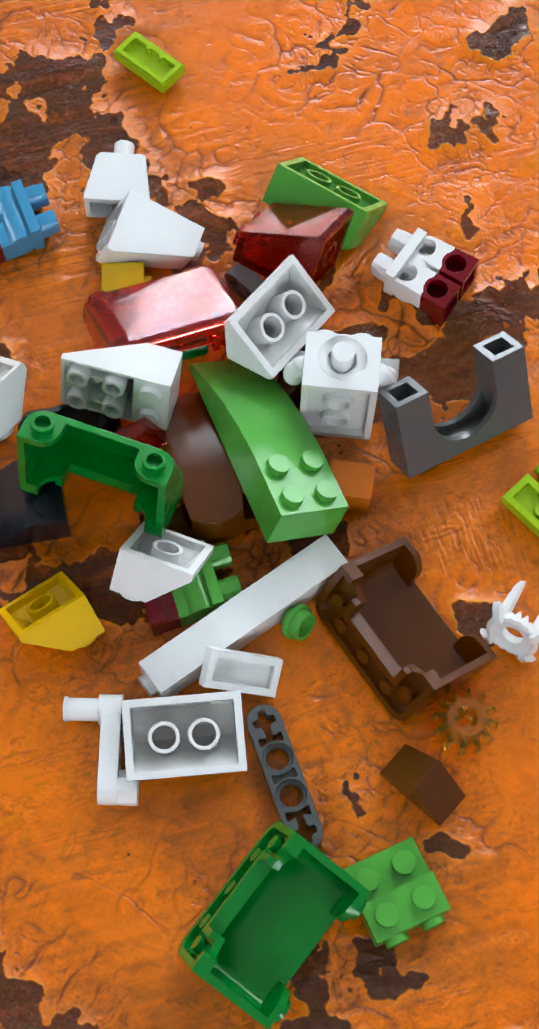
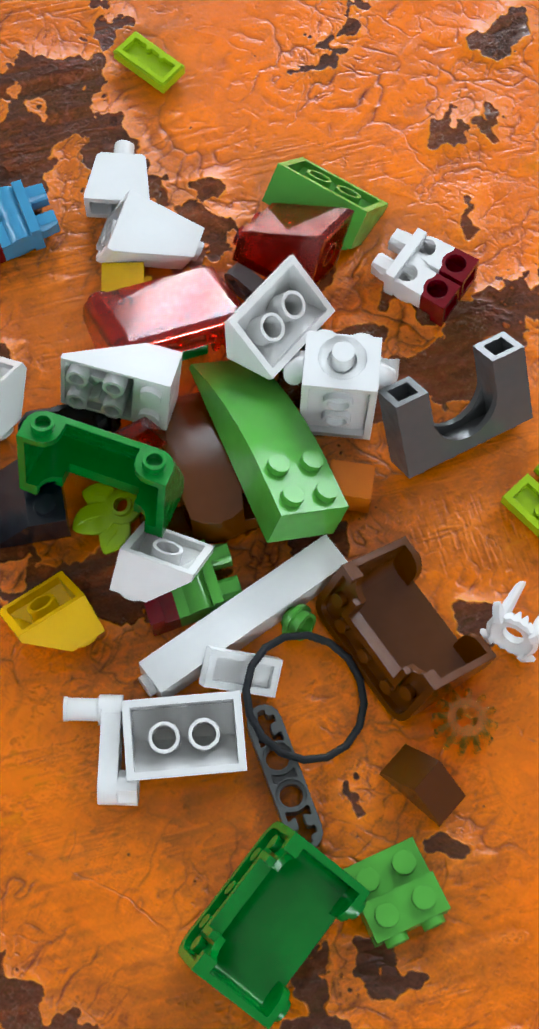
(103, 518): none -> lime plate
(254, 722): none -> black piece

